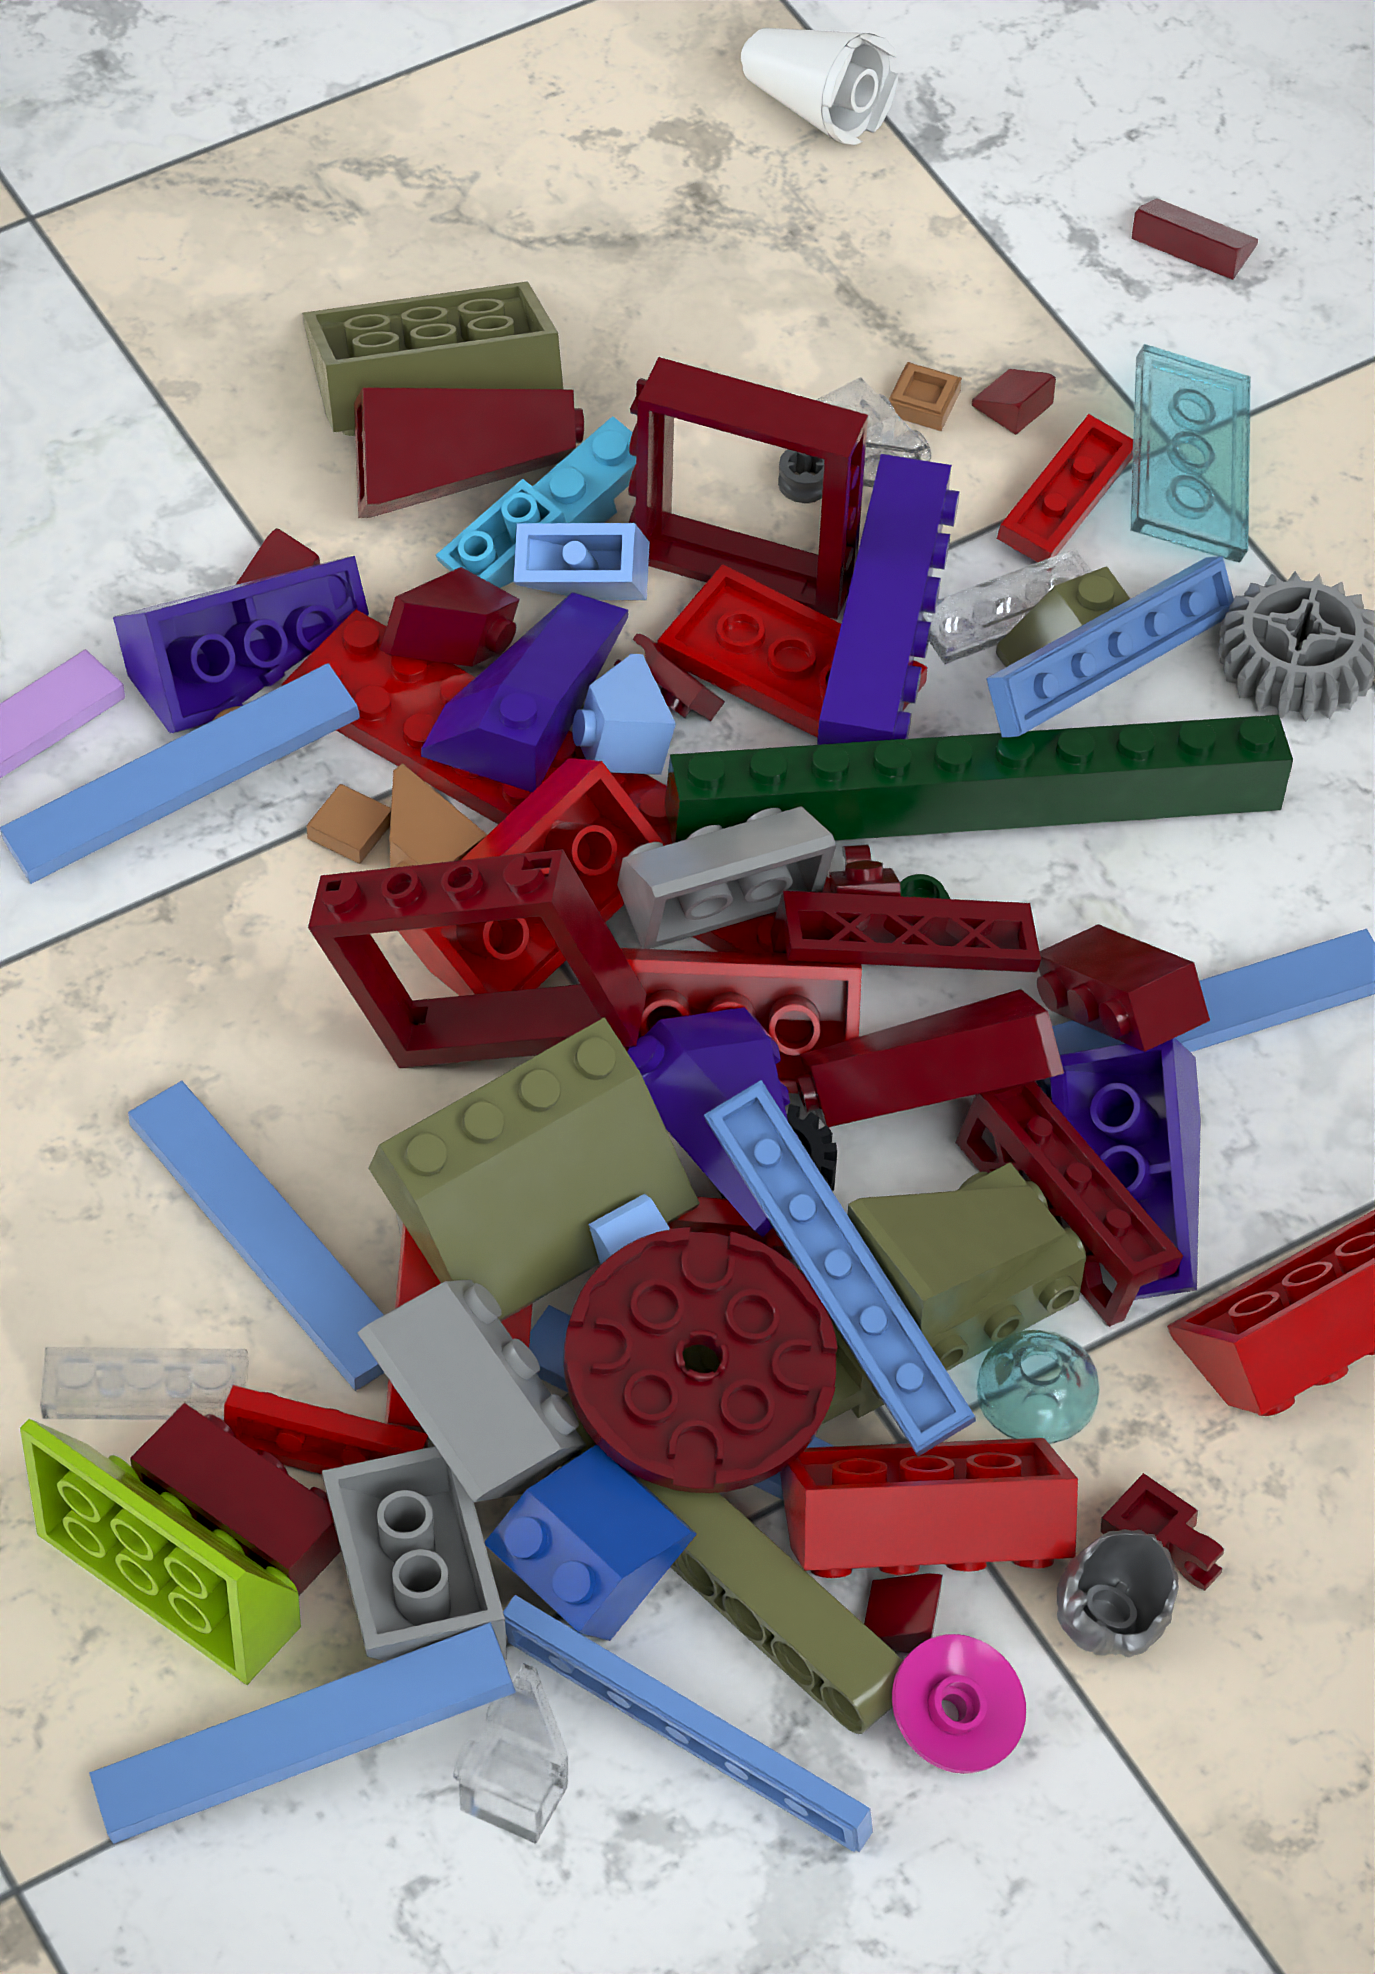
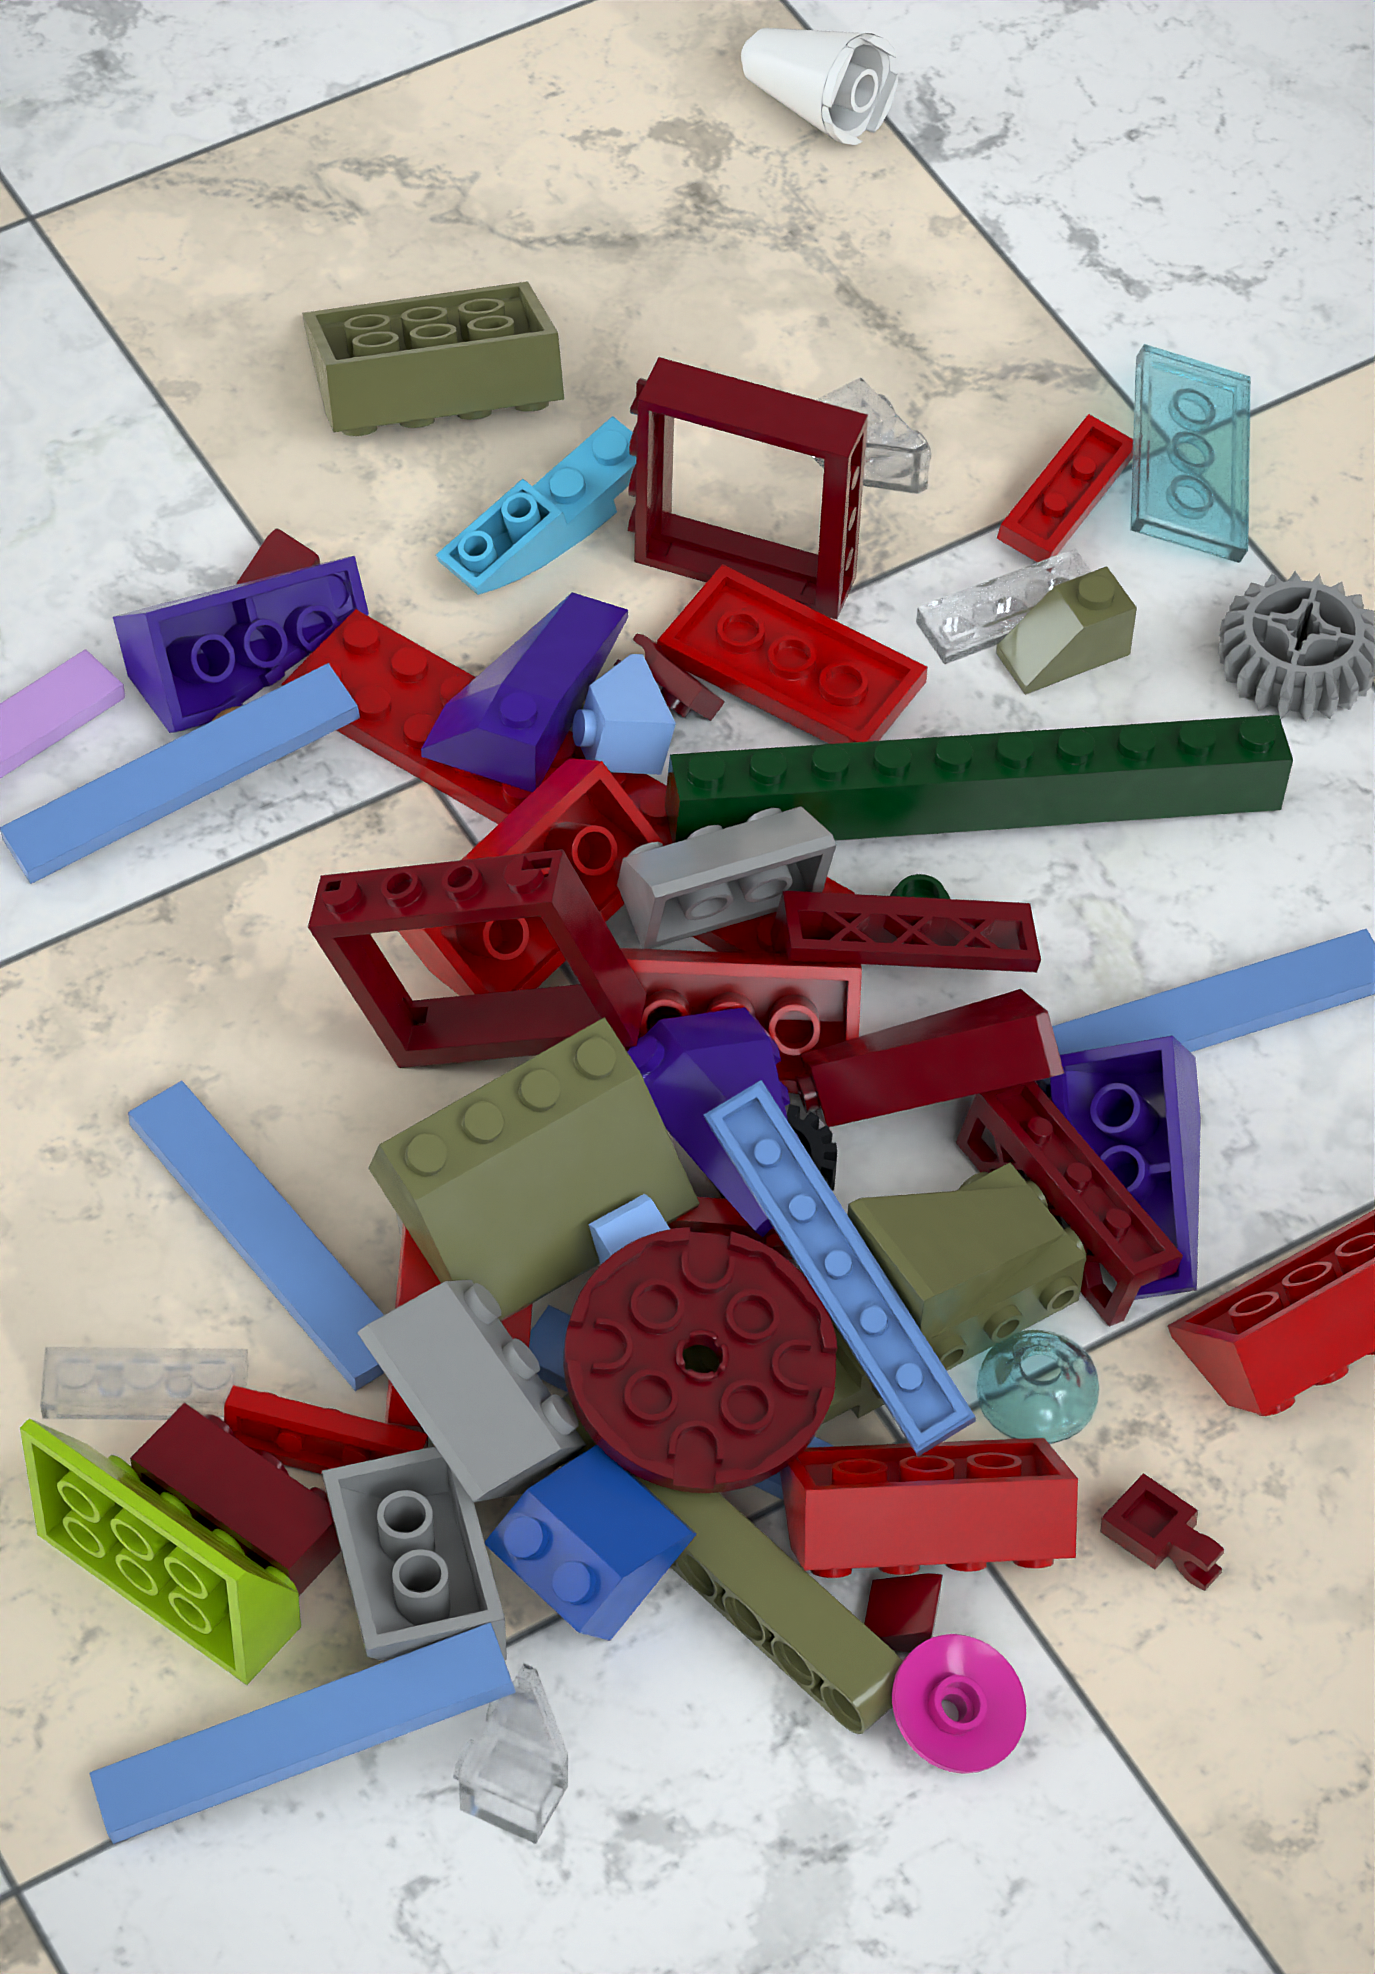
(349, 823): medium nougat tile -> none
(426, 824): medium nougat slope -> none
(451, 620): dark red slope -> none
(454, 439): dark red slope -> none
(583, 559): light blue slope -> none
(688, 1725): medium blue tile -> none
(804, 487): dark grey bush -> none
(863, 875): dark red plate -> none
(888, 601): dark purple brick -> none
(925, 396): medium nougat tile -> none
(1016, 398): dark red slope -> none
(1110, 646): medium blue tile -> none
(1118, 1594): flat silver hair -> none
(1122, 987): dark red brick -> none
(1192, 237): dark red slope -> none

